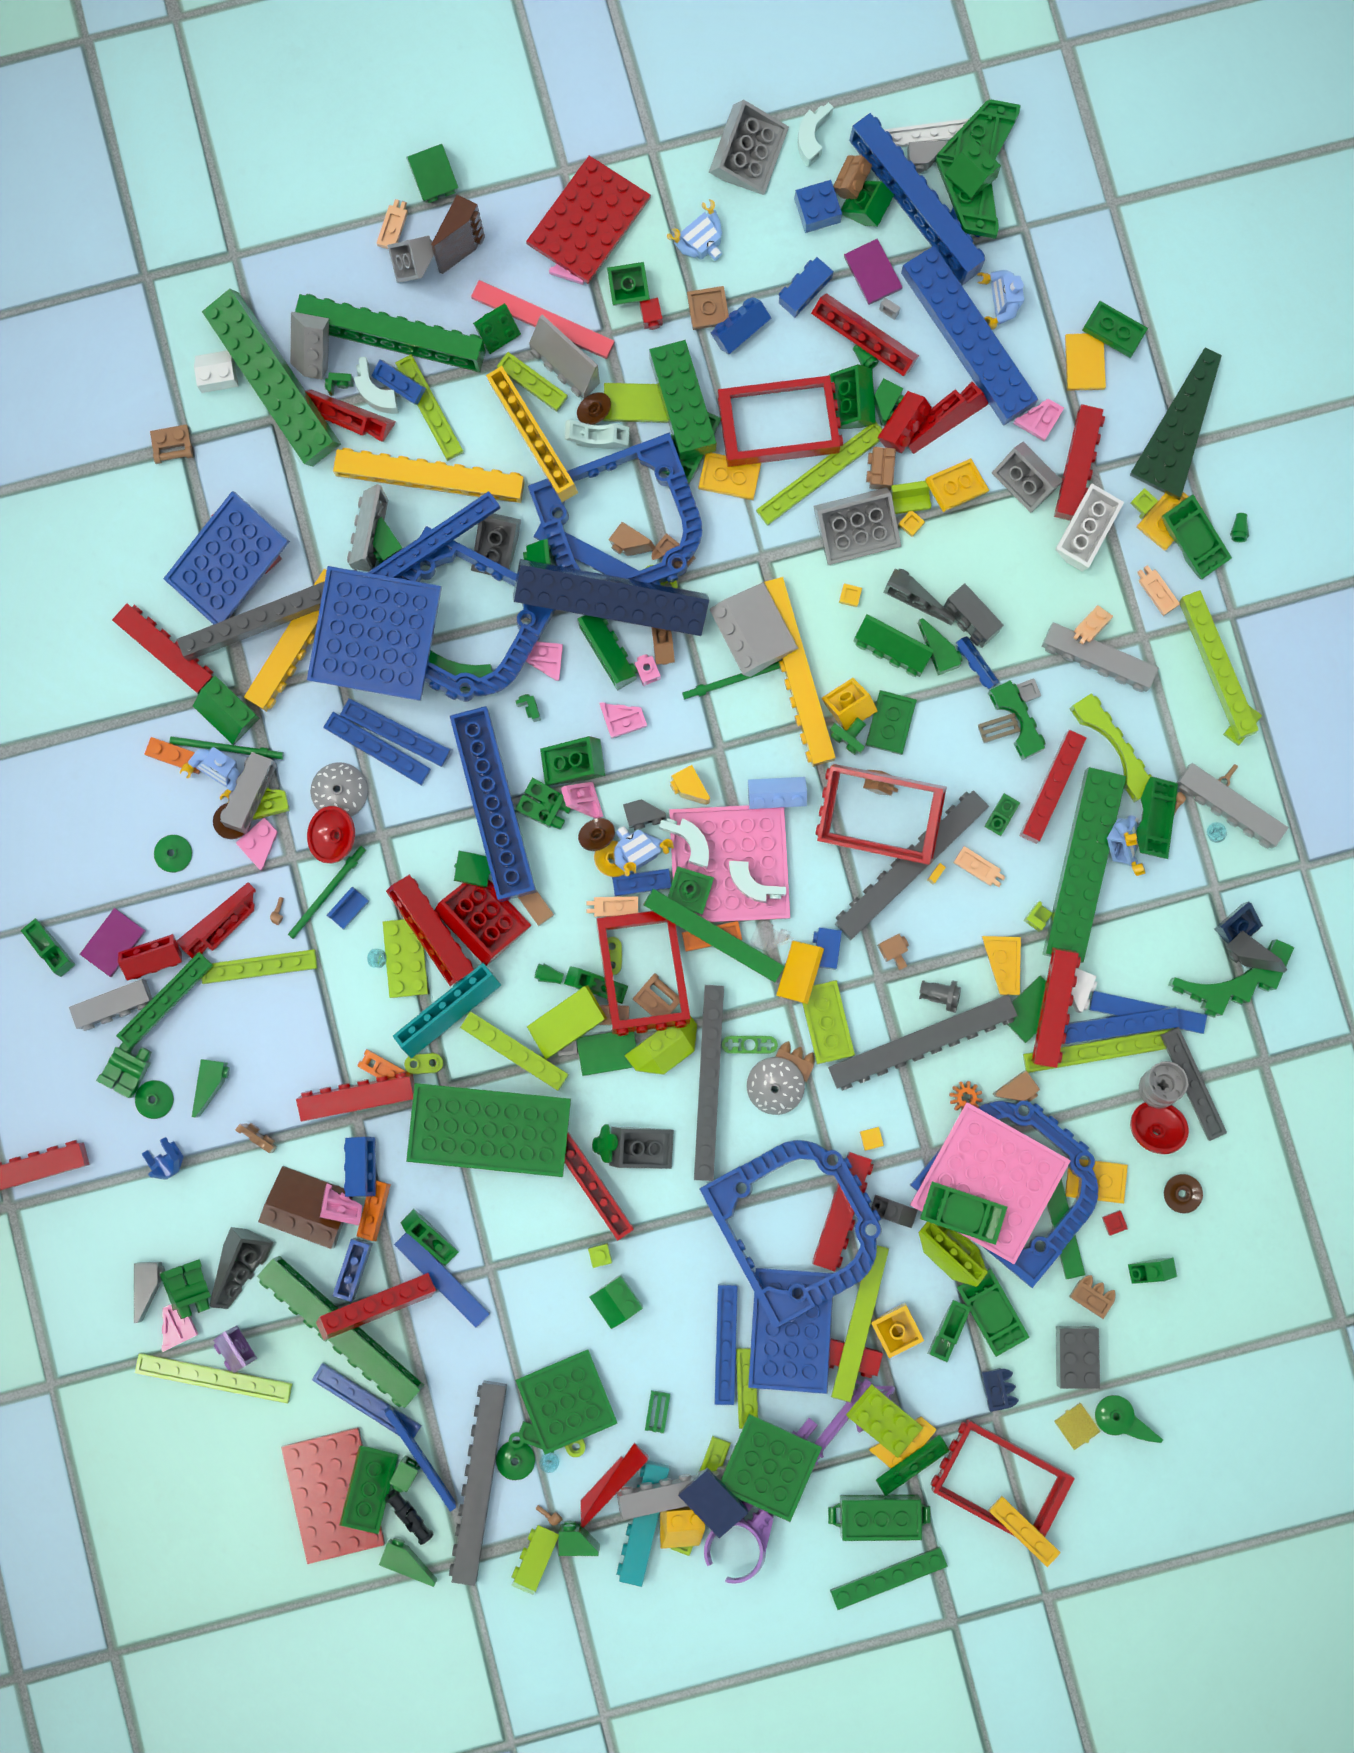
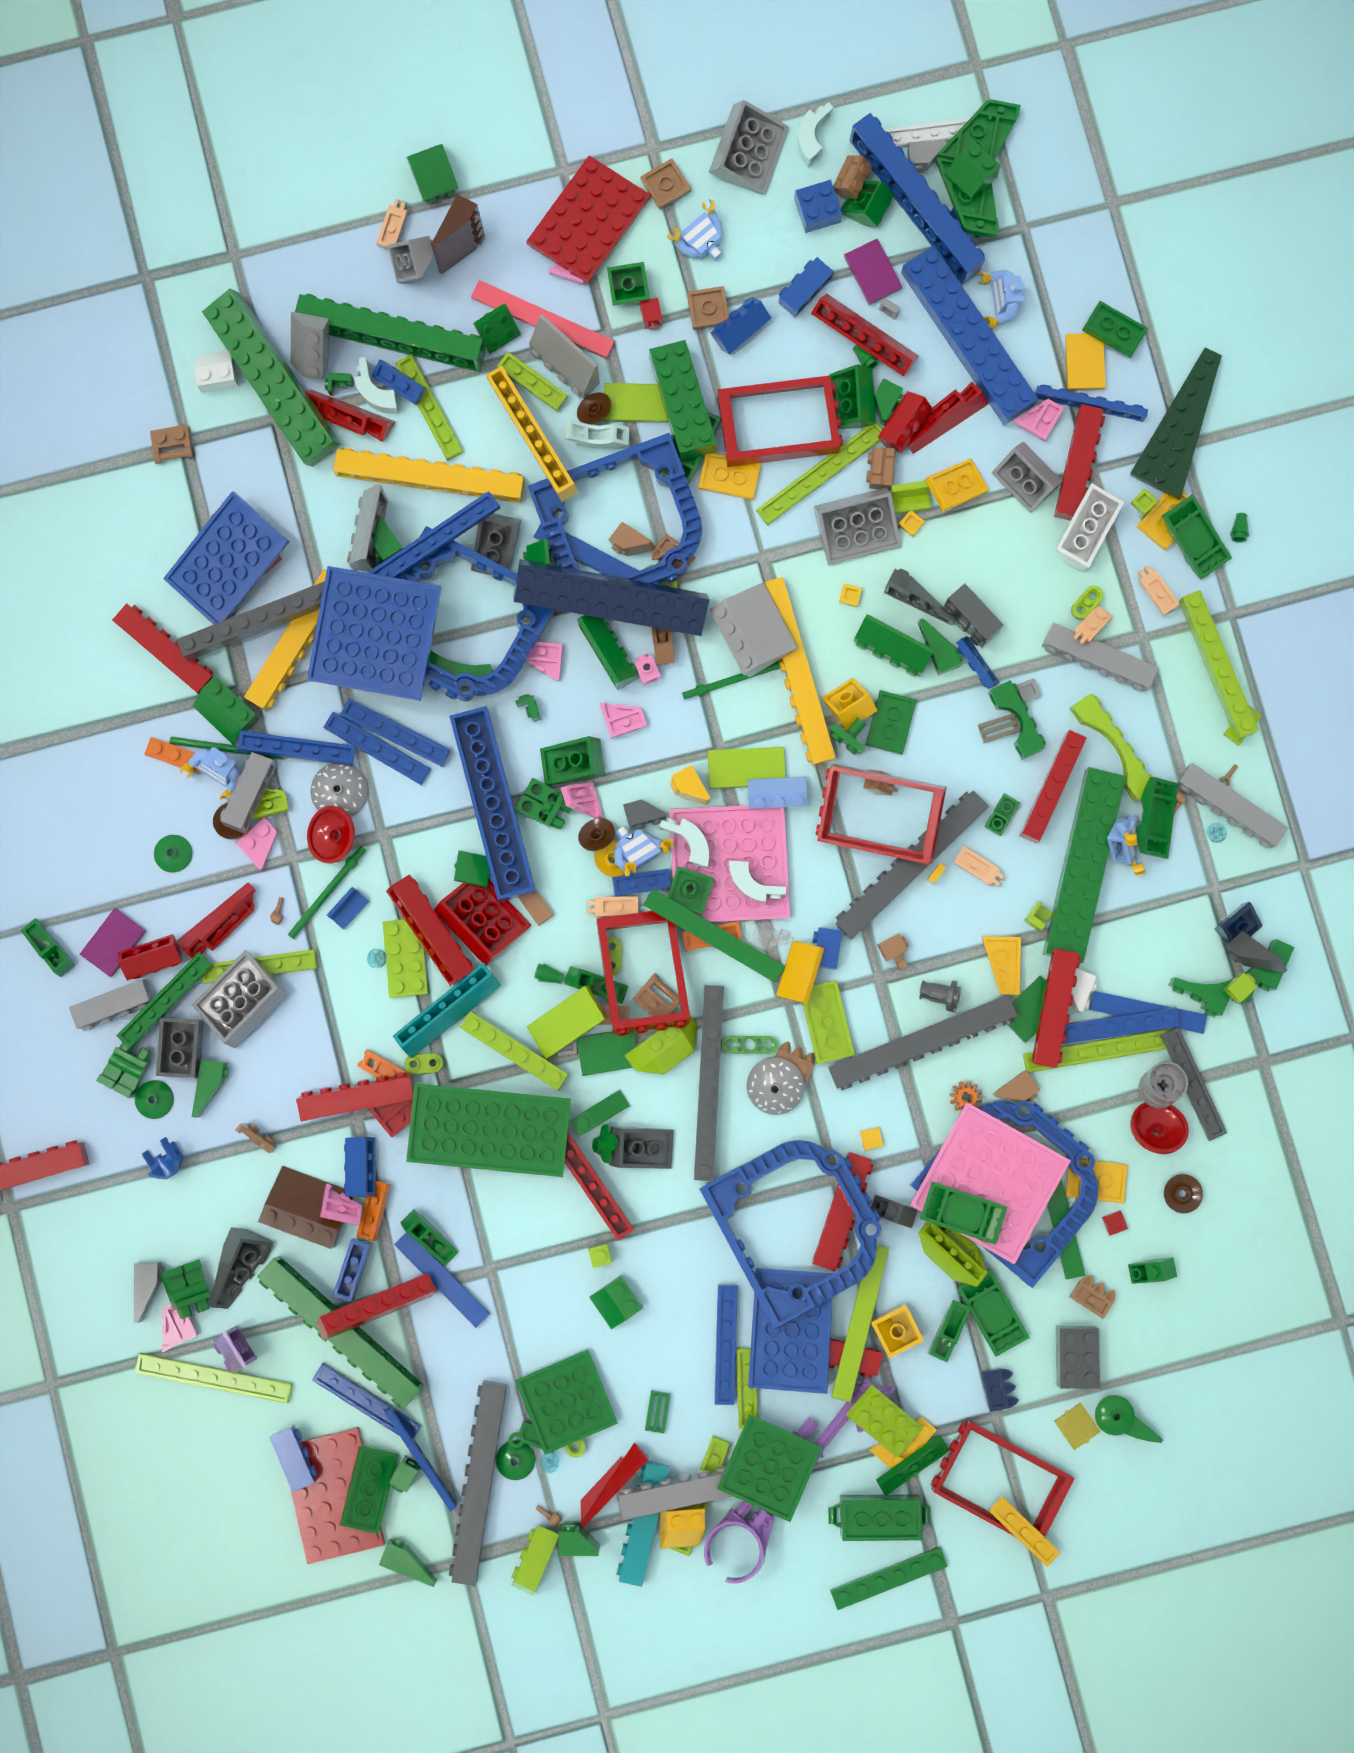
(179, 1047): none -> dark grey brick
(240, 999): none -> light grey slope
(294, 1458): none -> brick
(296, 748): none -> blue plate
(393, 1116): none -> red wing
(409, 1516): black piece -> none
(599, 1113): none -> green slope
(665, 184): none -> medium nougat plate
(713, 1503): dark blue tile -> none
(736, 766): none -> lime tile
(1086, 602): none -> lime plate
(1115, 408): none -> blue plate
(1240, 987): none -> lime brick

